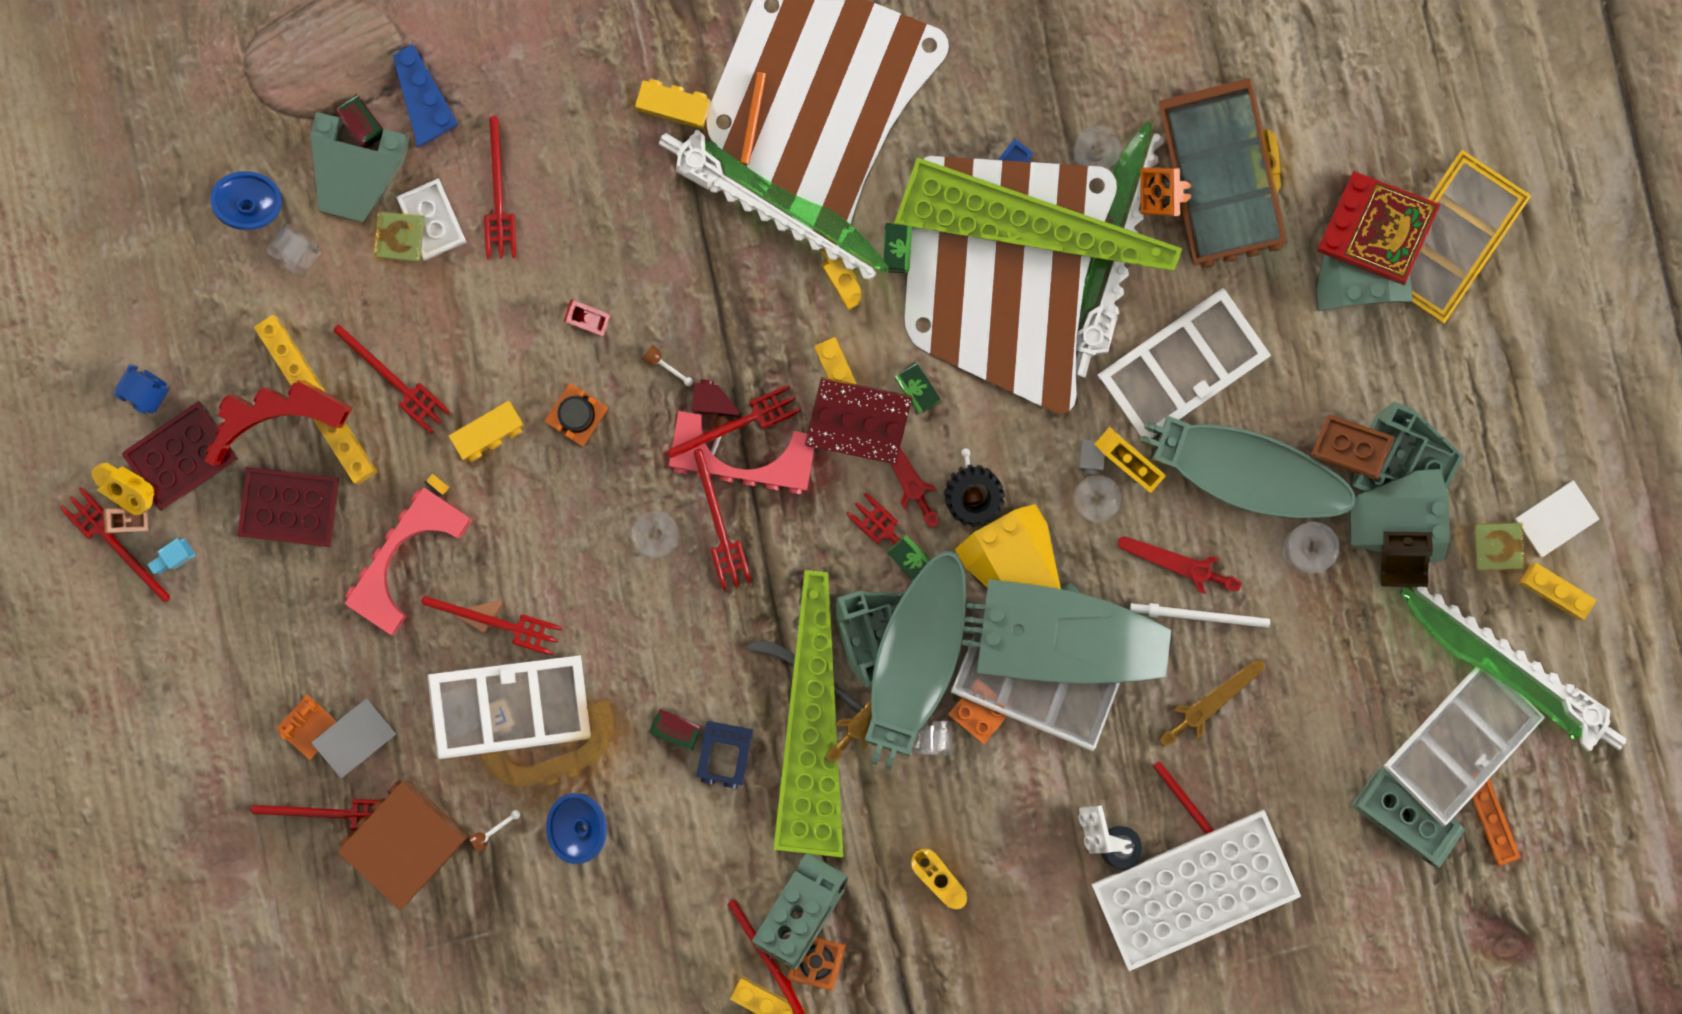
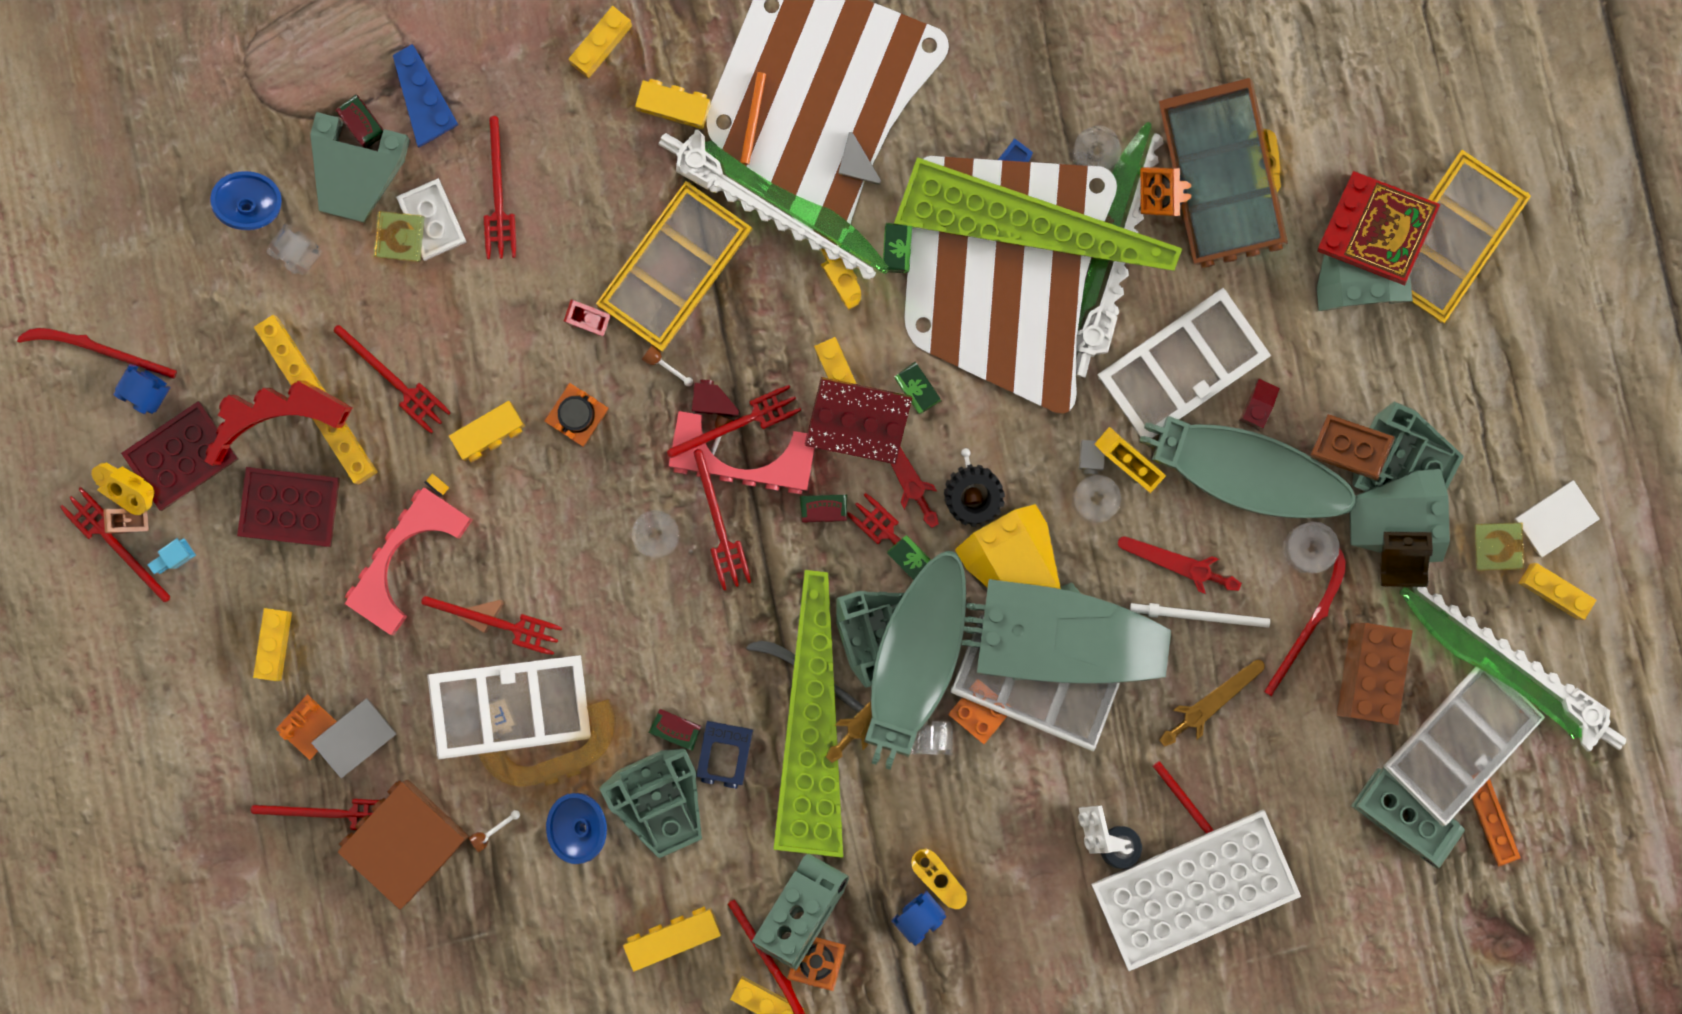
(85, 342): none -> red piece
(272, 644): none -> yellow brick
(600, 42): none -> yellow brick
(657, 800): none -> sand green wedge
(671, 939): none -> yellow brick
(674, 266): none -> clear door
(823, 508): none -> piece
(855, 162): none -> light grey tile
(919, 917): none -> blue brick
(1259, 404): none -> dark red slope
(1319, 614): none -> red piece
(1374, 673): none -> dark orange brick

